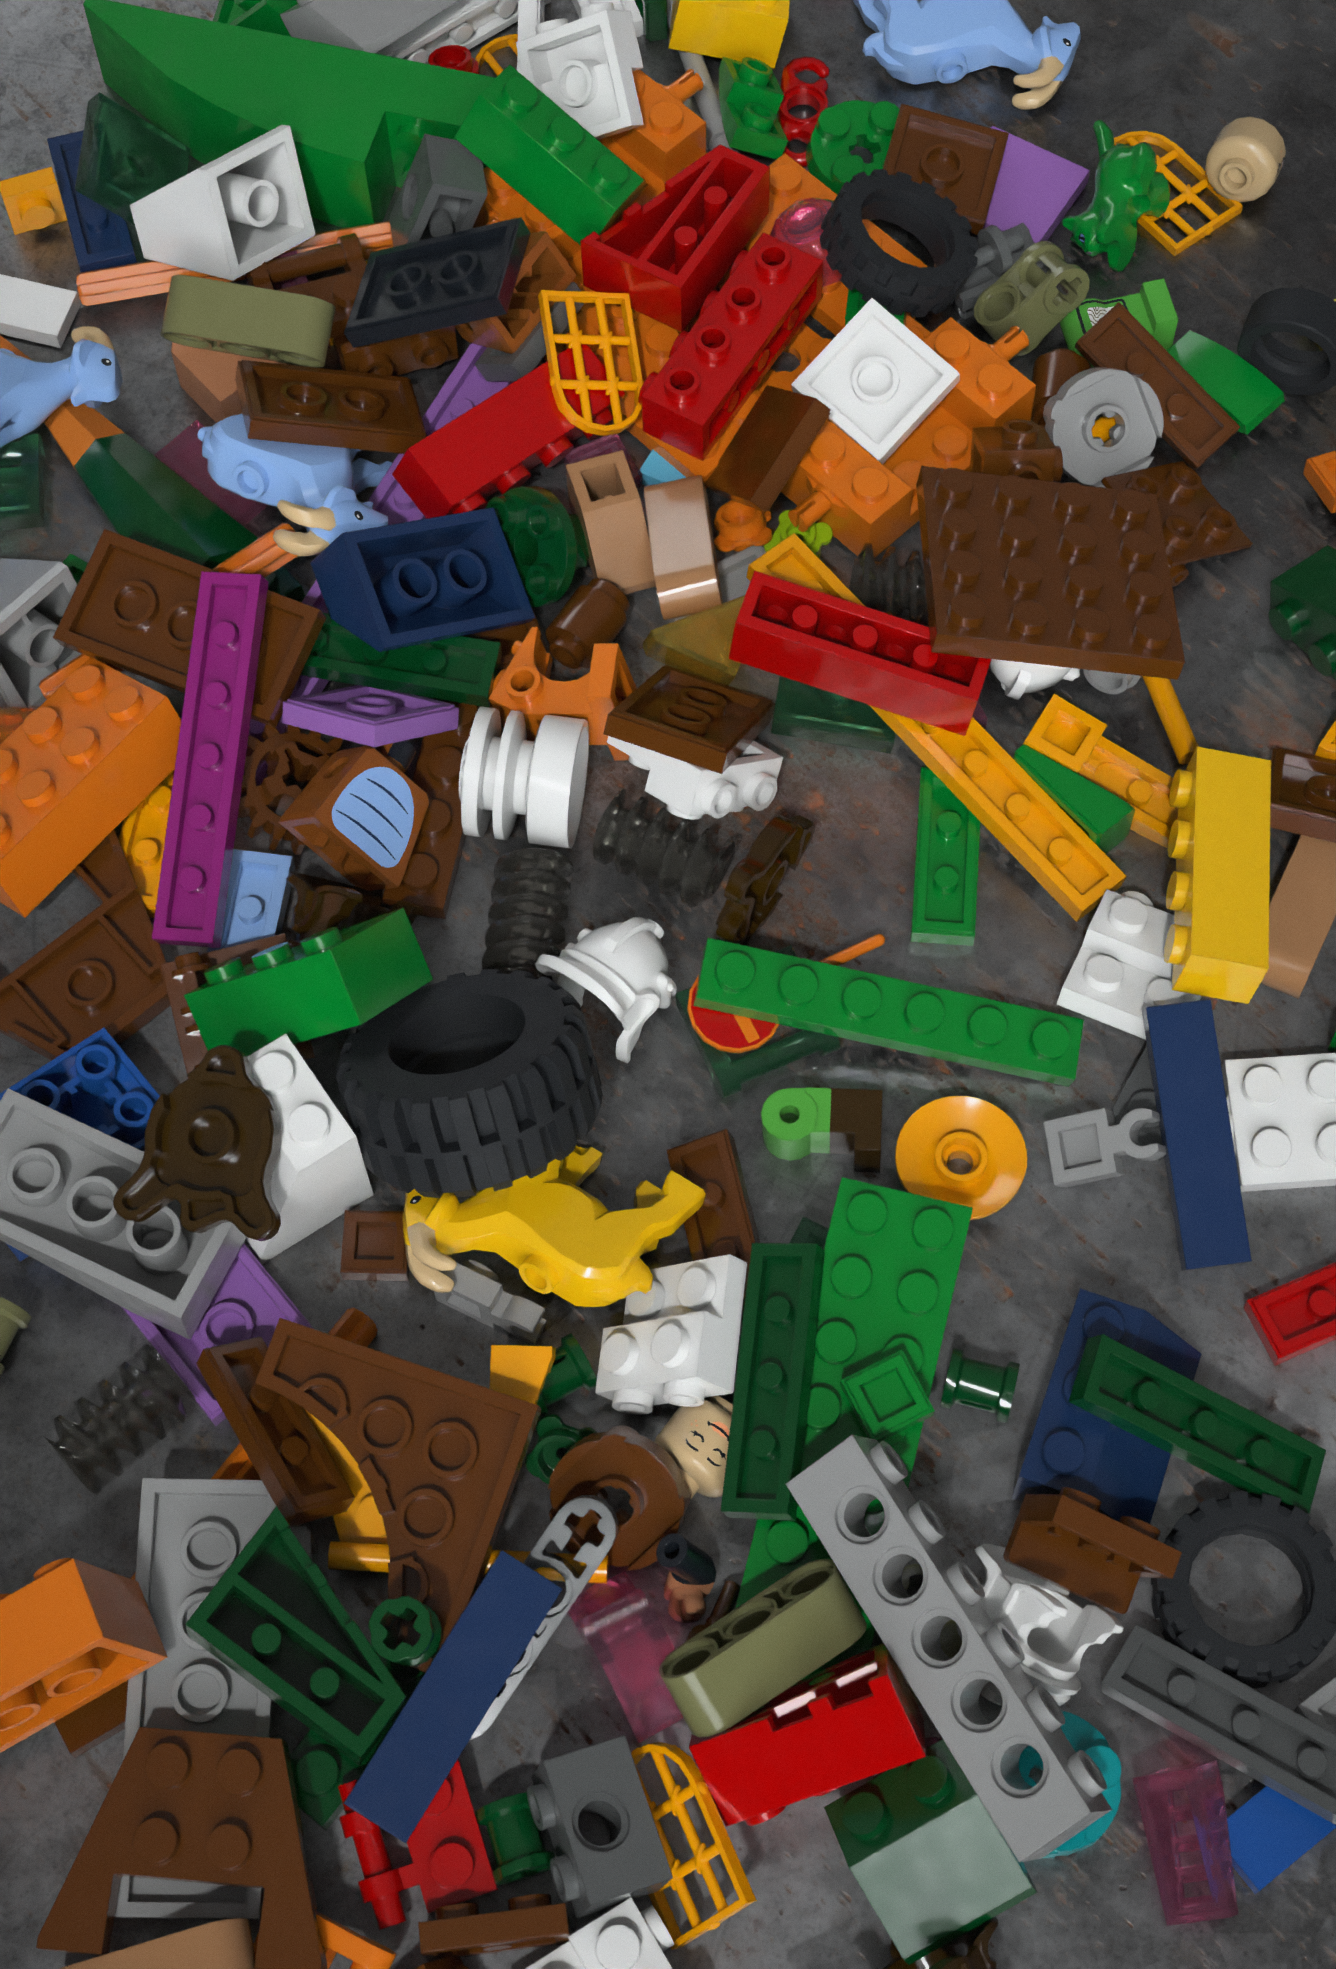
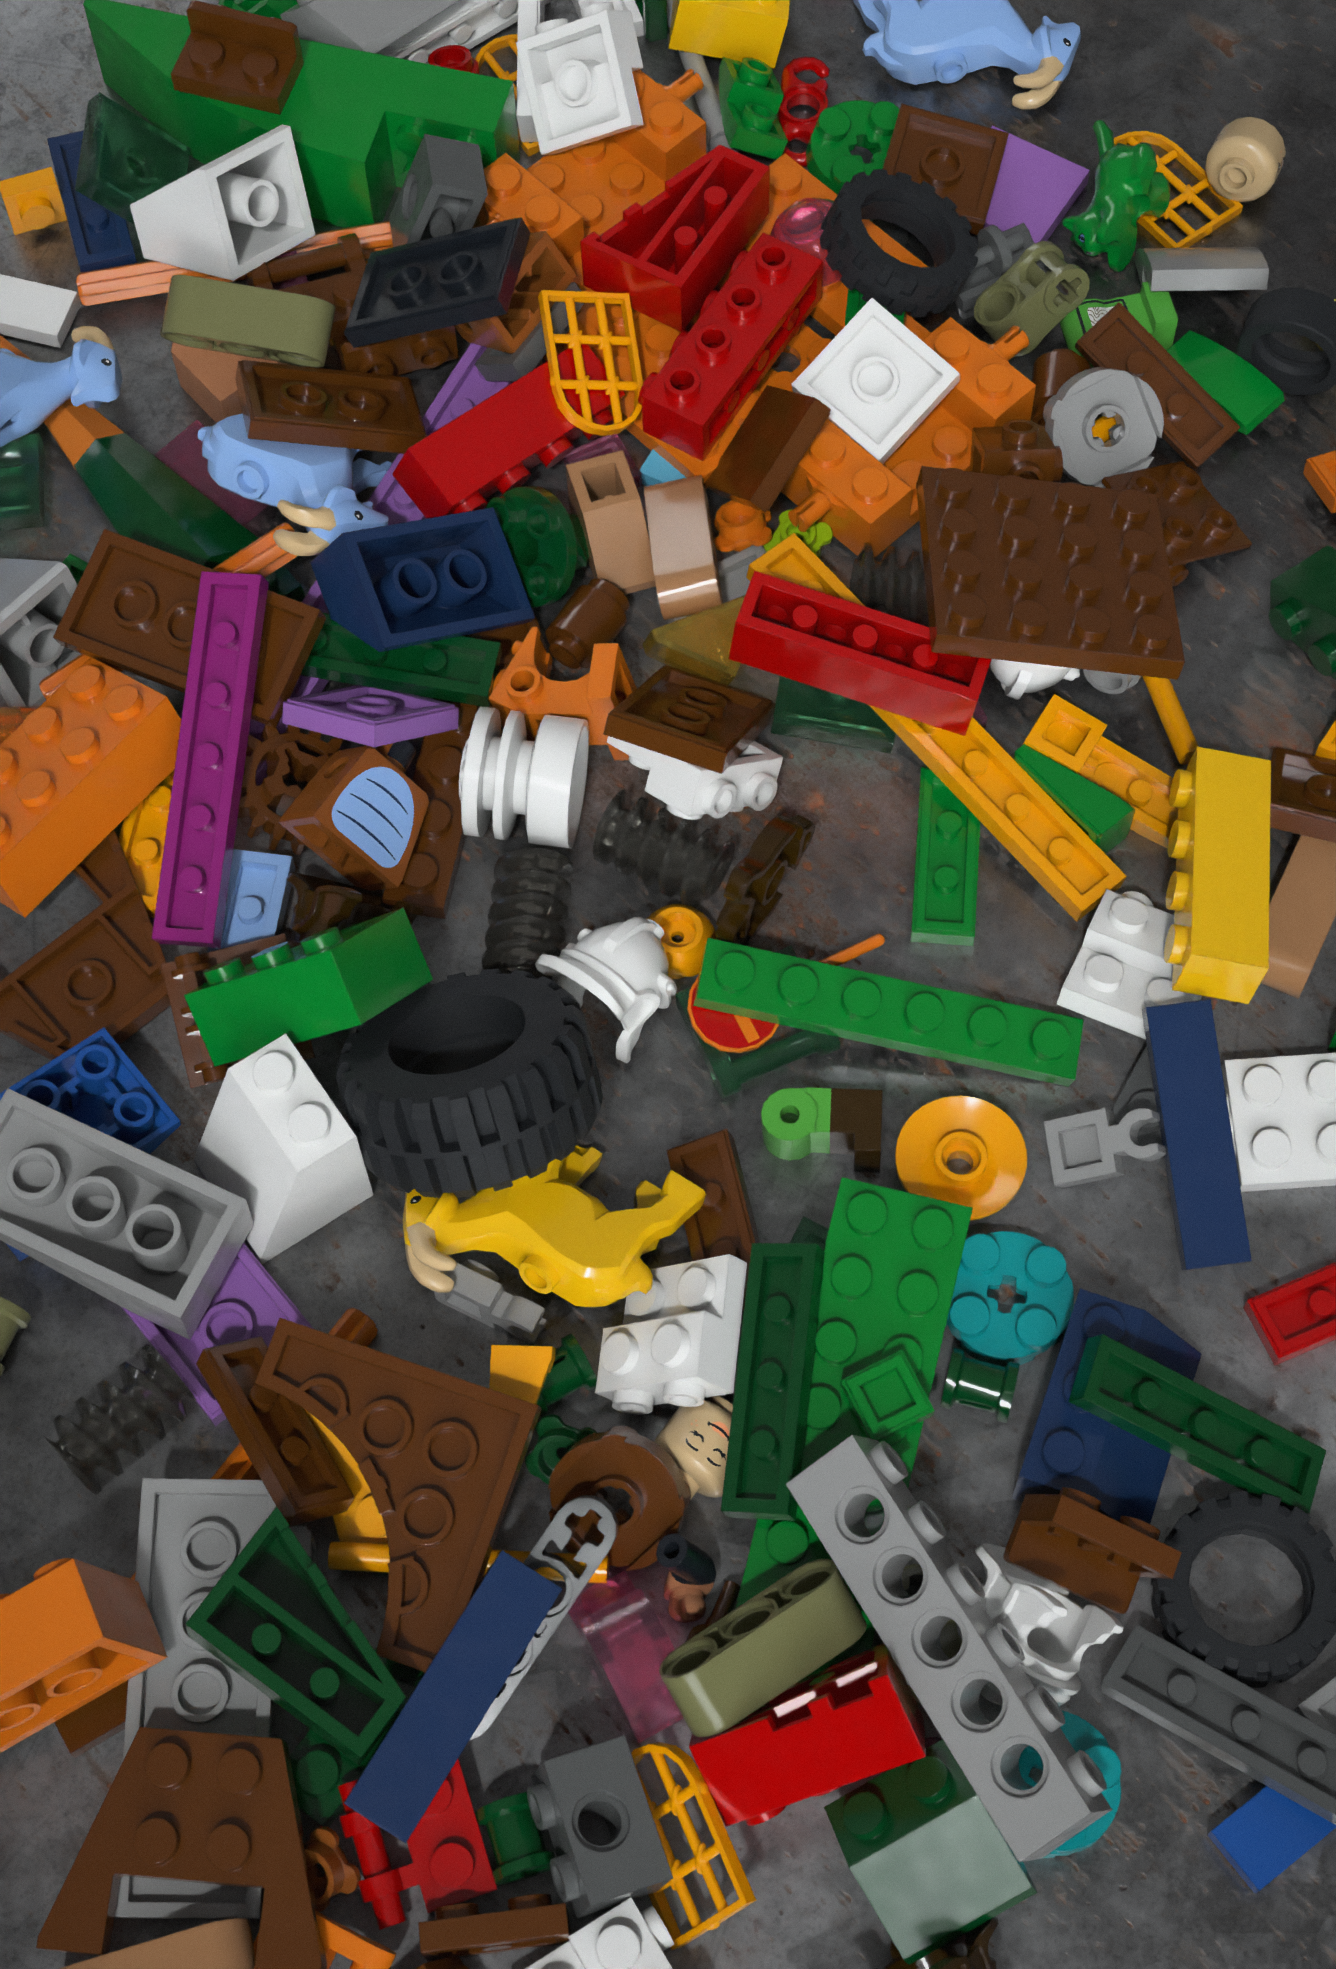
(211, 1151): dark brown tile -> none
(238, 57): none -> reddish brown bracket
(338, 1875): none -> dark orange plate
(373, 1246): reddish brown tile -> none
(384, 1638): dark green bush -> none
(548, 157): green slope -> none
(694, 927): none -> light orange plate
(1030, 1327): none -> teal plate
(1202, 268): none -> light grey slope
(1209, 1815): clear pink slope -> none

